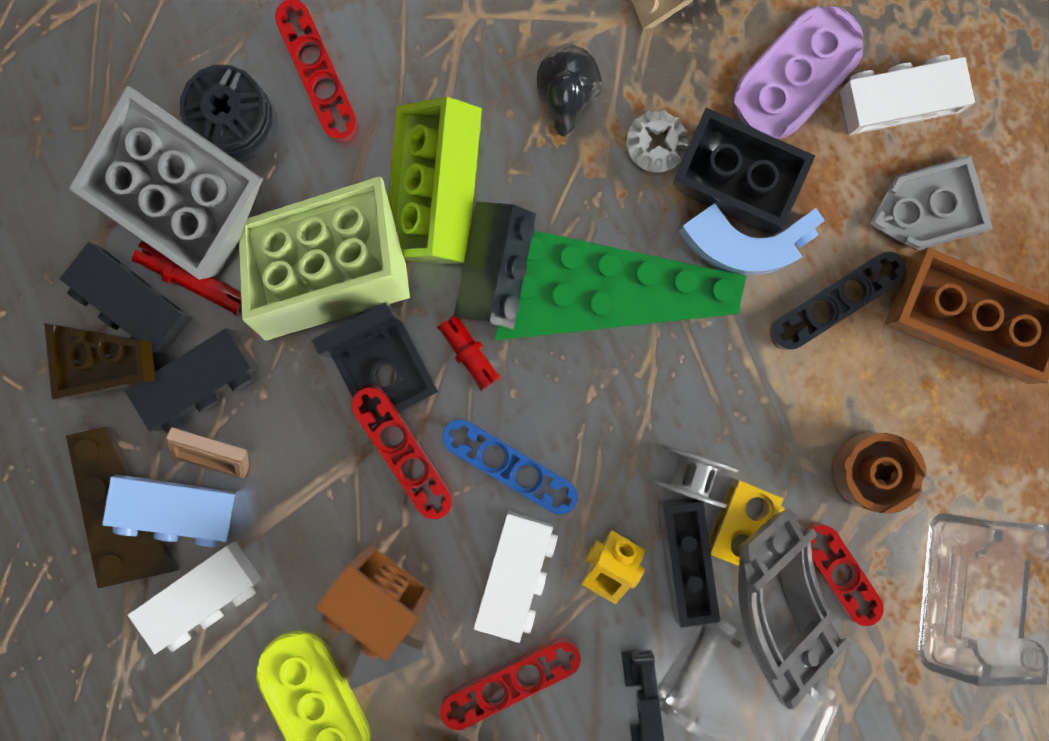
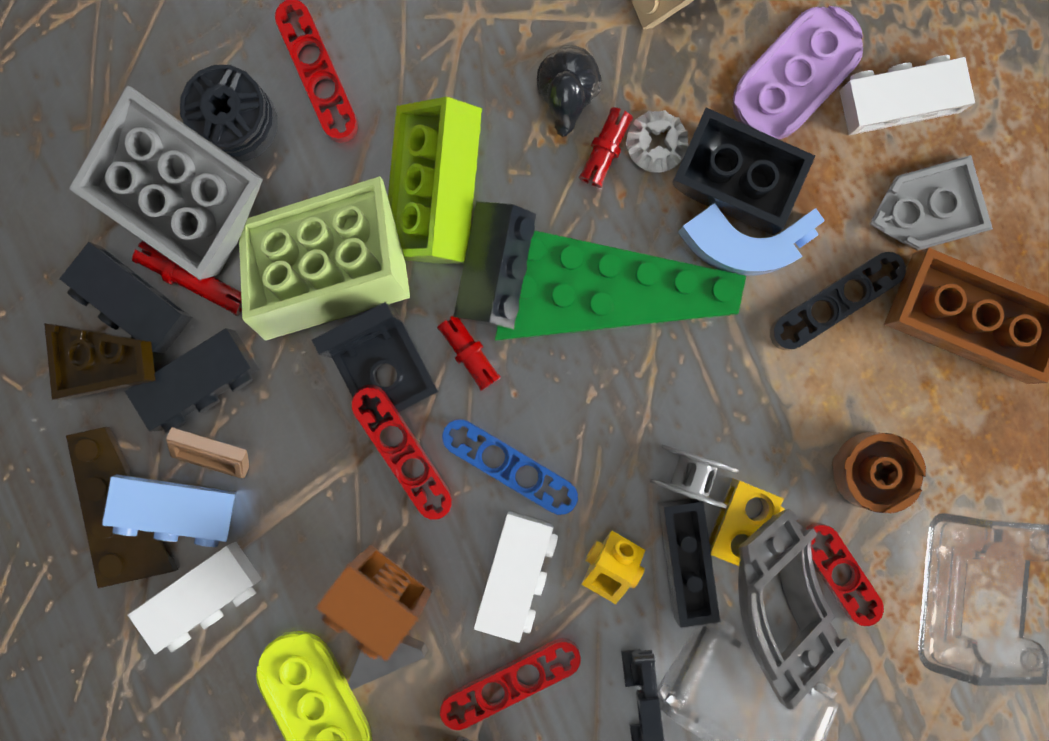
(606, 147): none -> red pin

